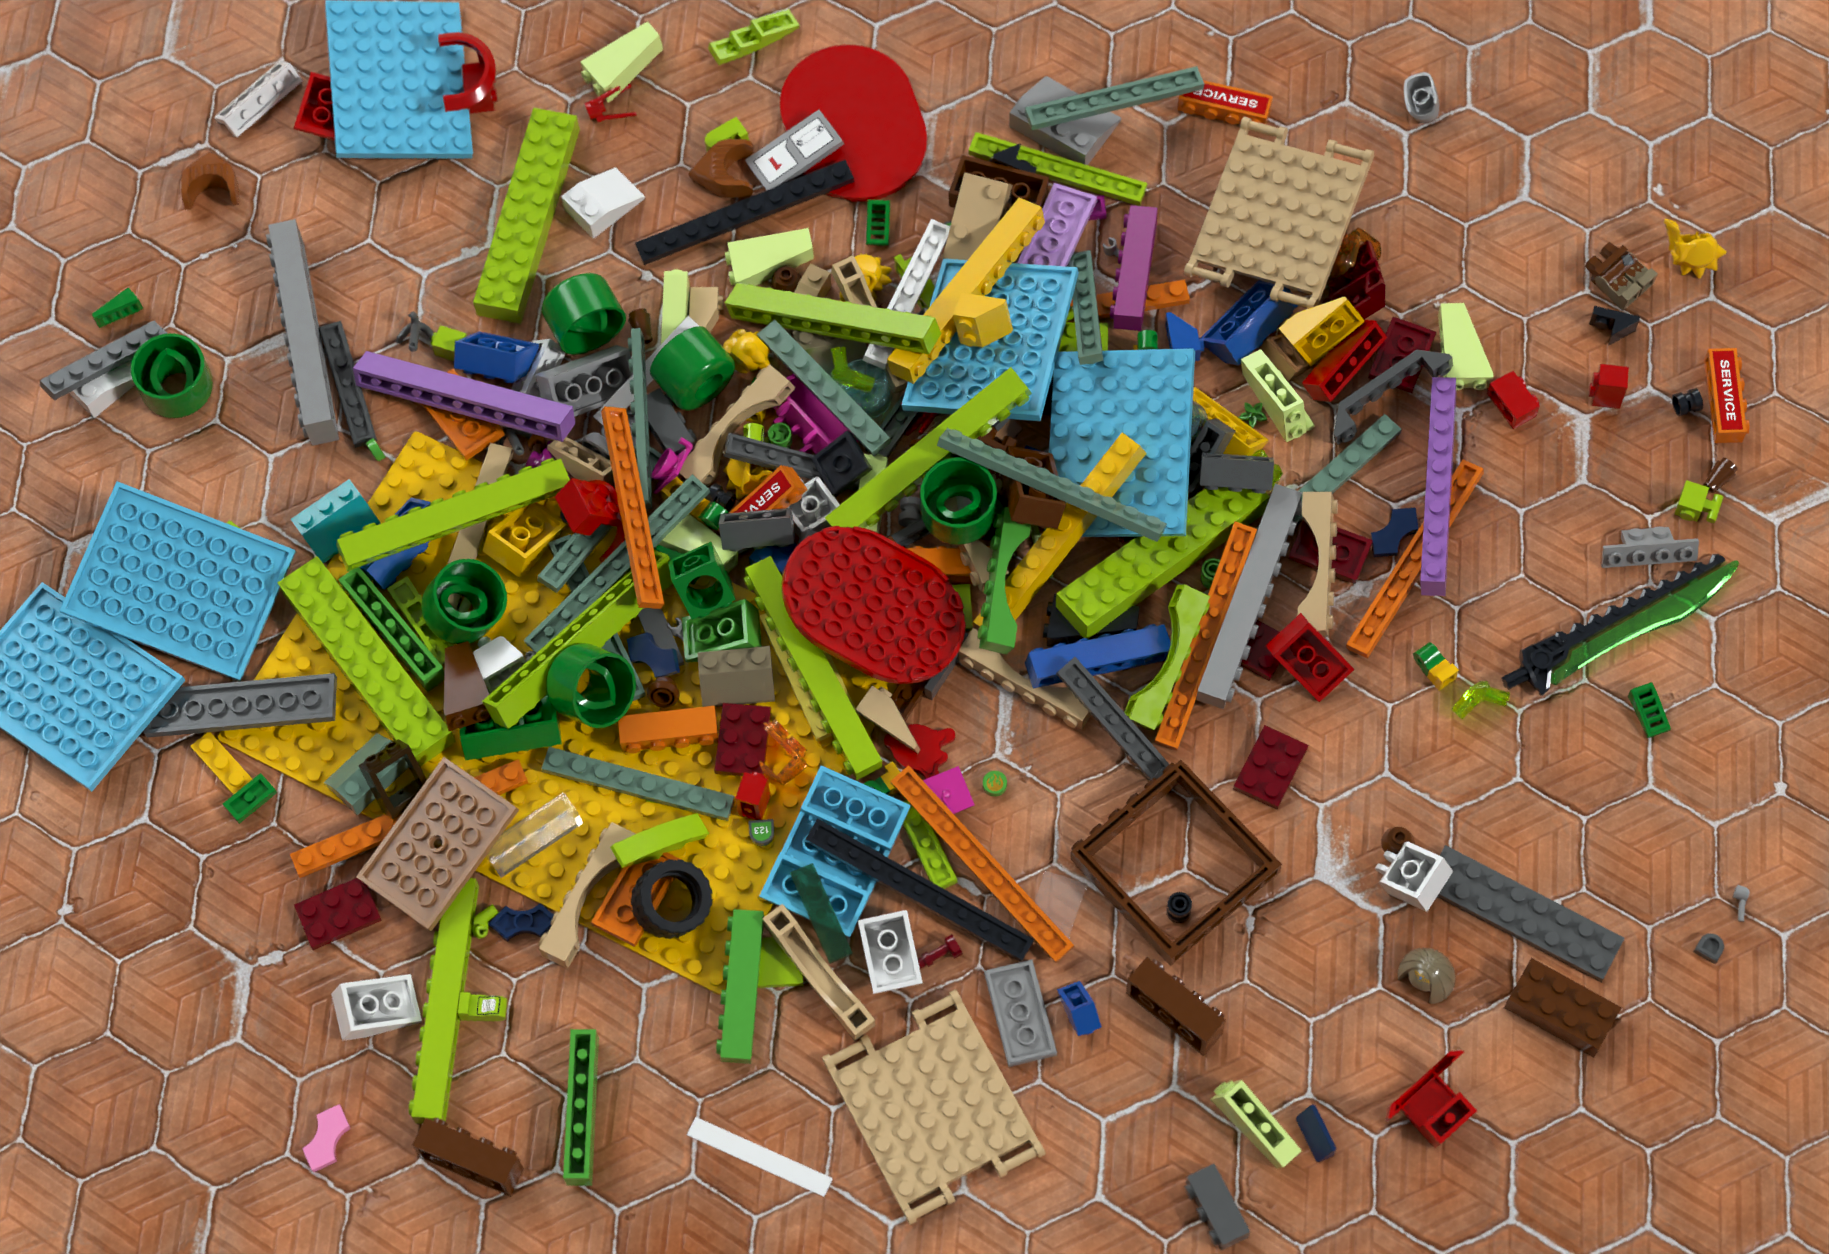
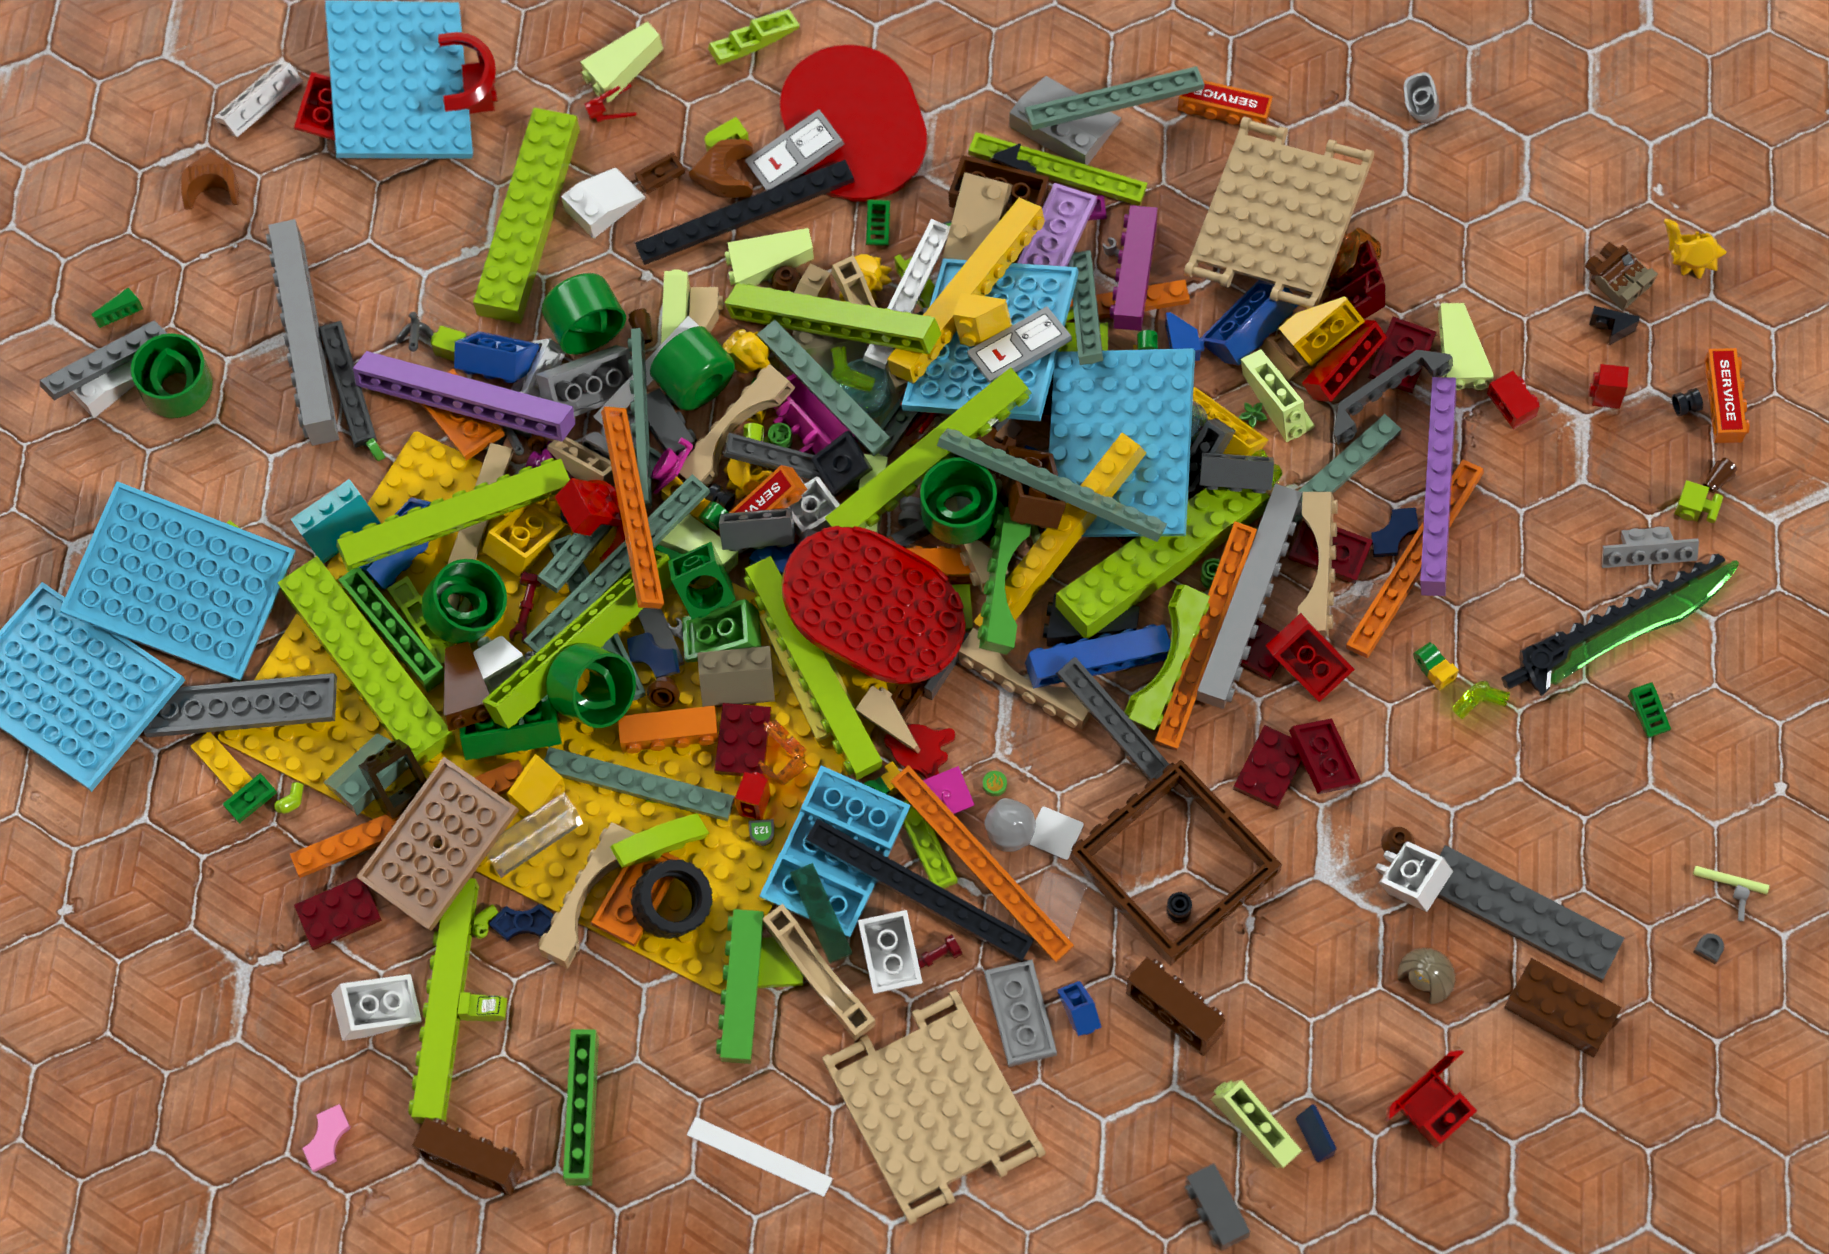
(291, 801): none -> lime arm
(526, 606): none -> dark red piece
(535, 787): none -> yellow slope
(659, 173): none -> reddish brown plate
(1010, 825): none -> light grey piece
(1019, 344): none -> tile
(1056, 832): none -> white sticker
(1324, 756): none -> dark red plate
(1730, 879): none -> yellowish green bar

